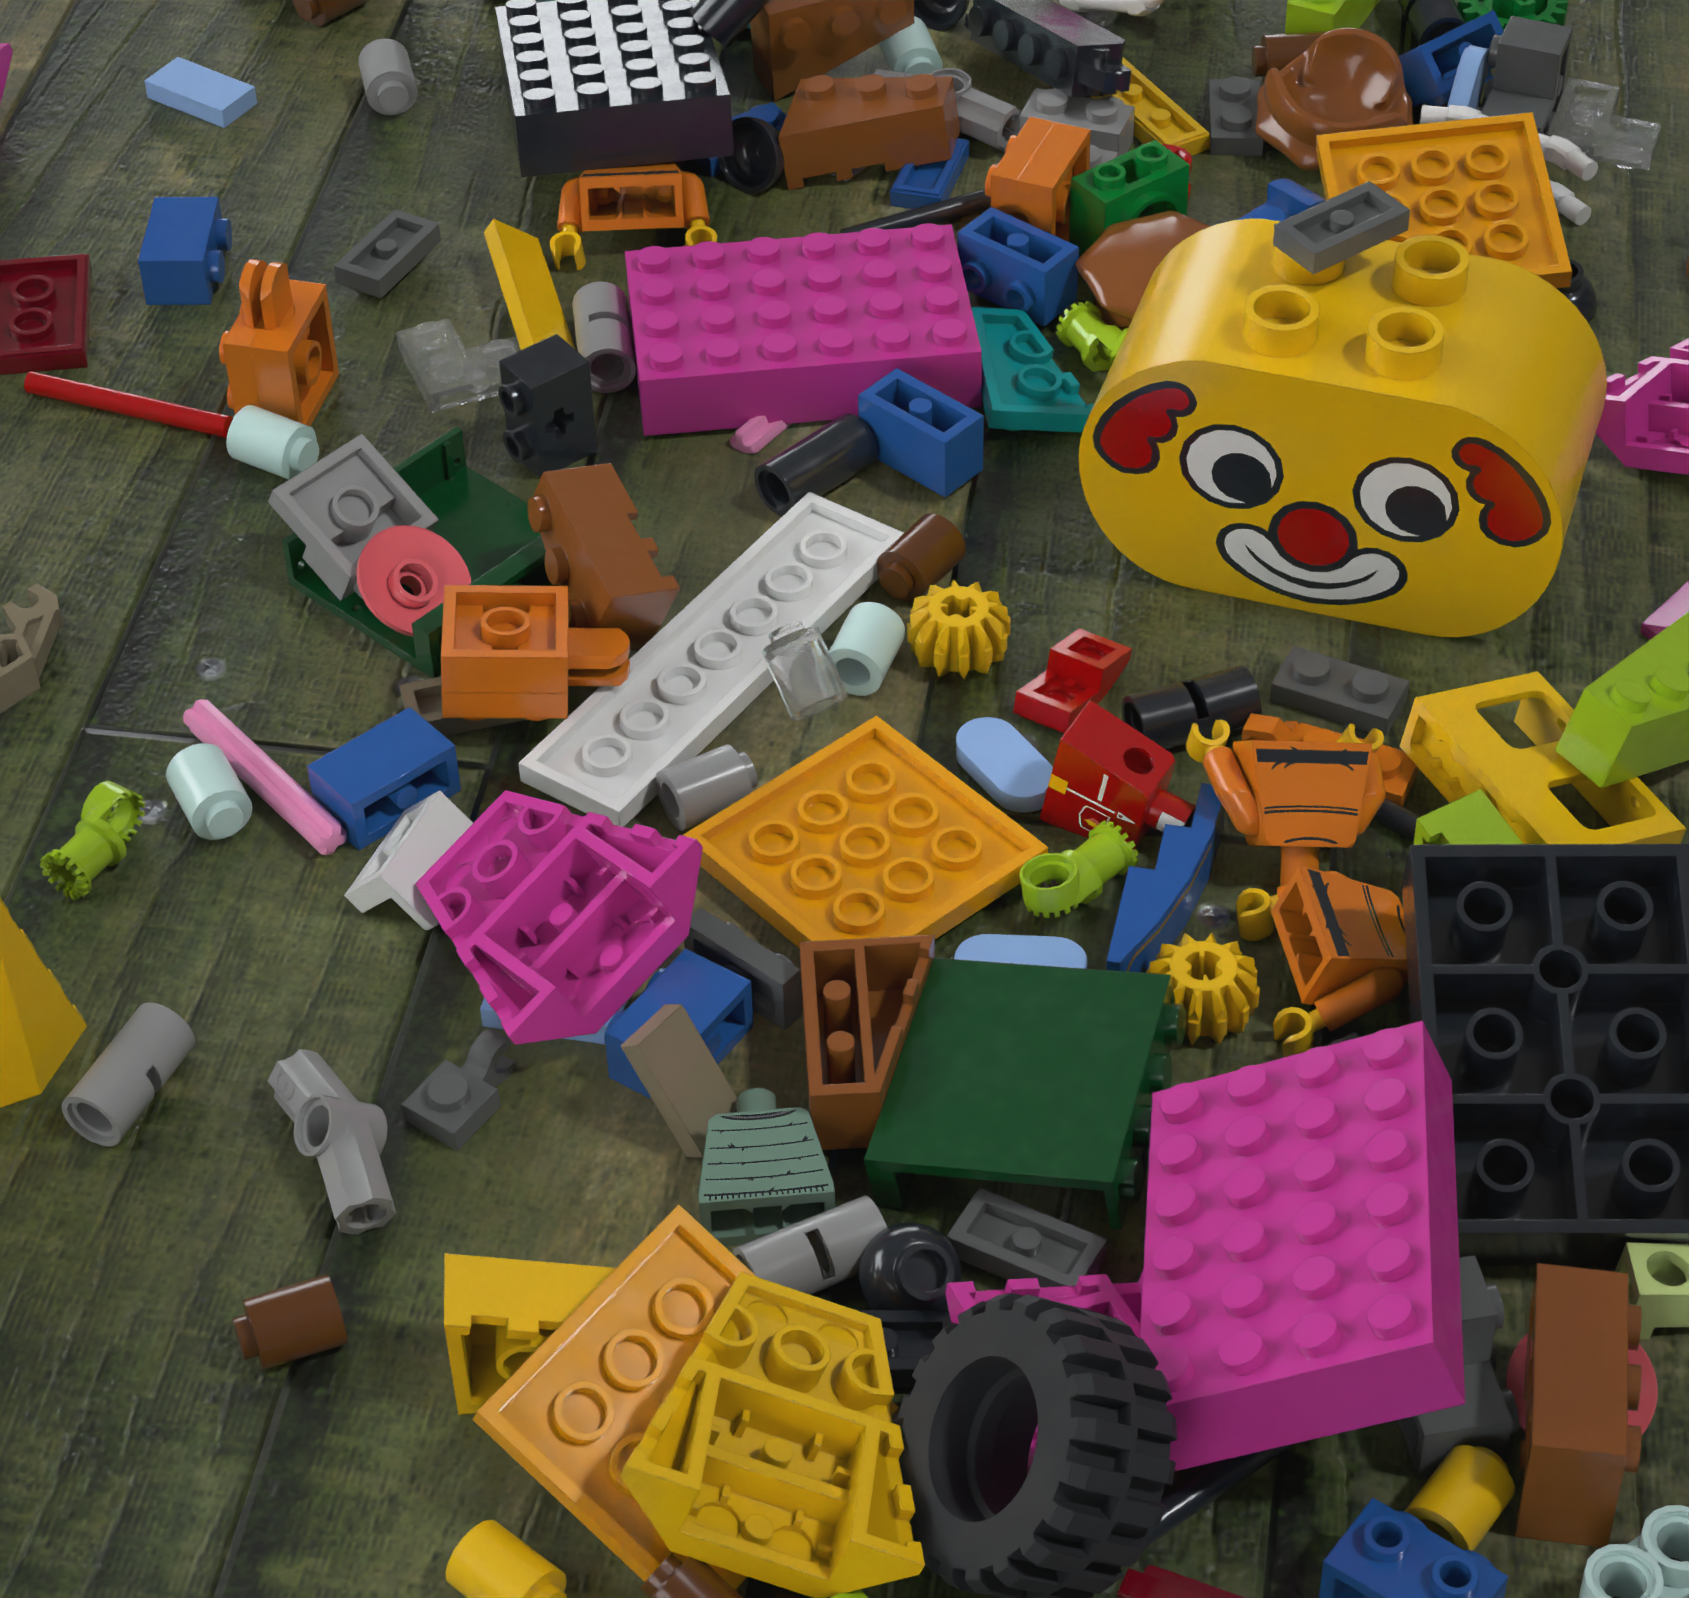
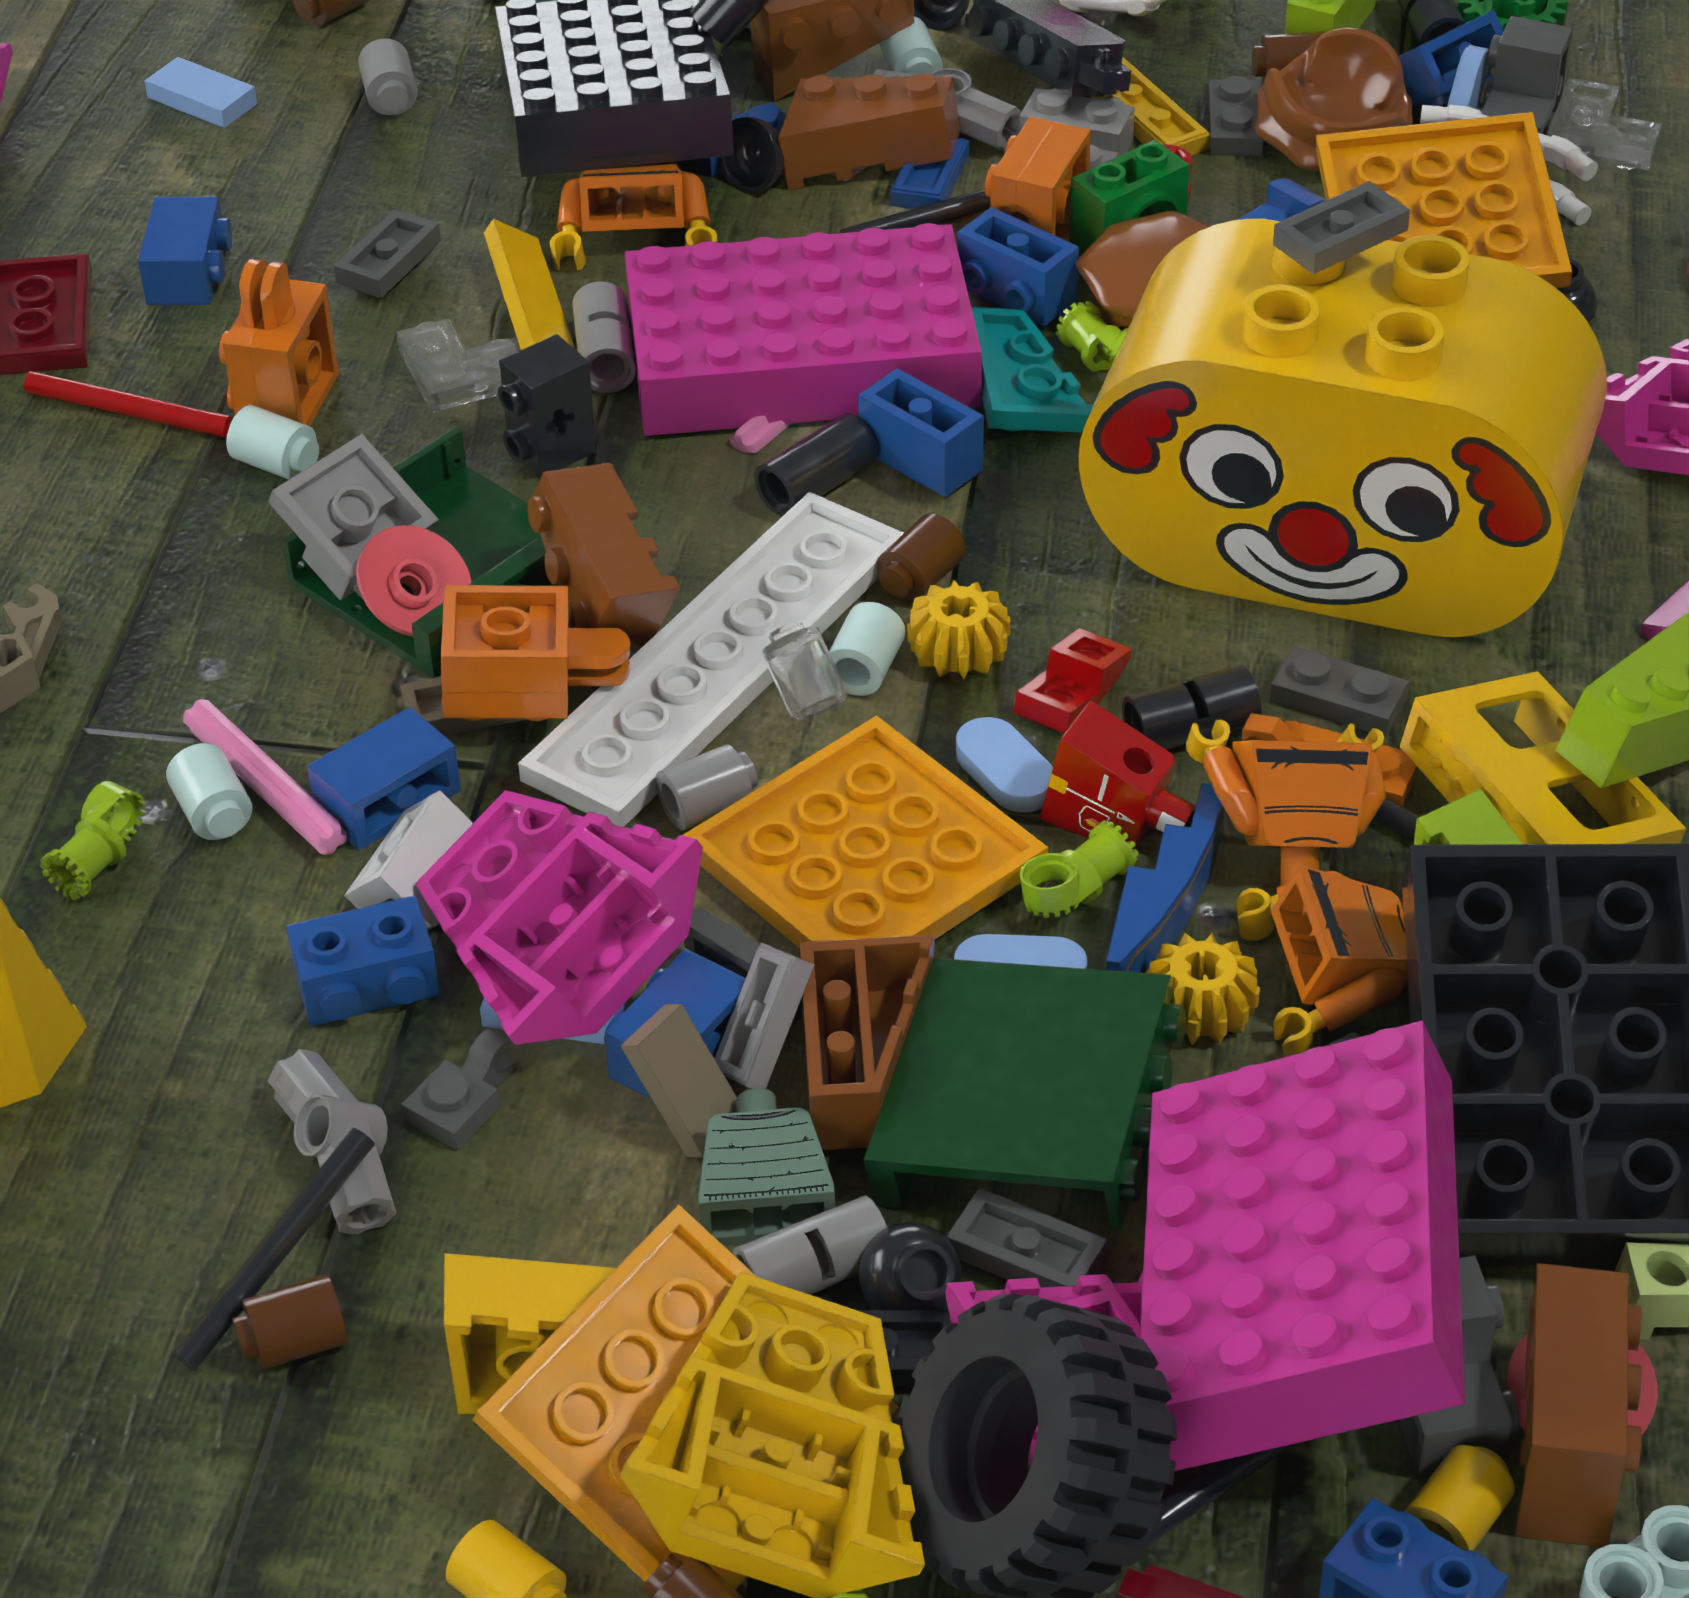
(128, 1074): light grey pin -> none
(274, 1248): none -> black bar
(364, 961): none -> blue brick
(762, 1016): none -> light grey tile

